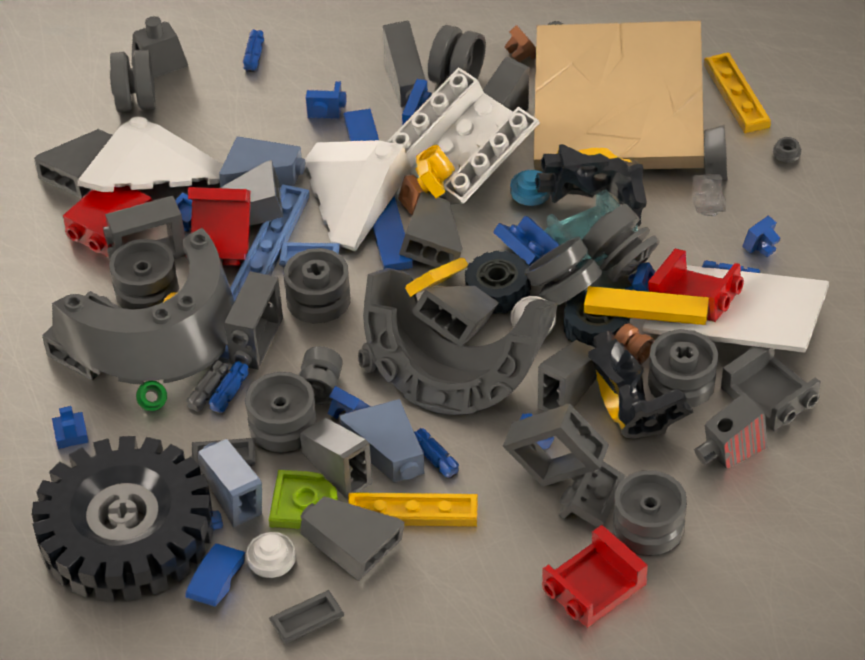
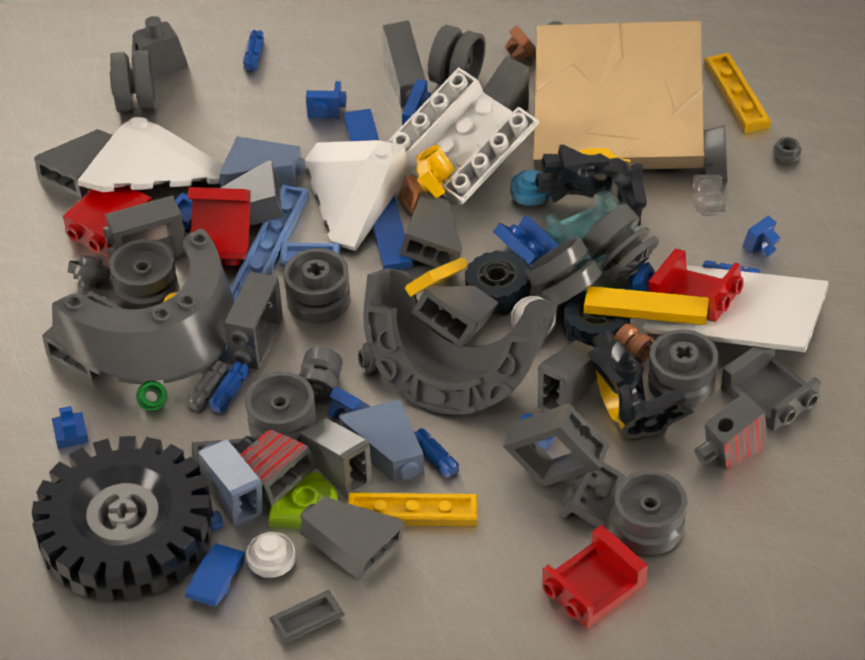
(88, 271): none -> dark grey plate
(277, 462): none -> dark grey torso

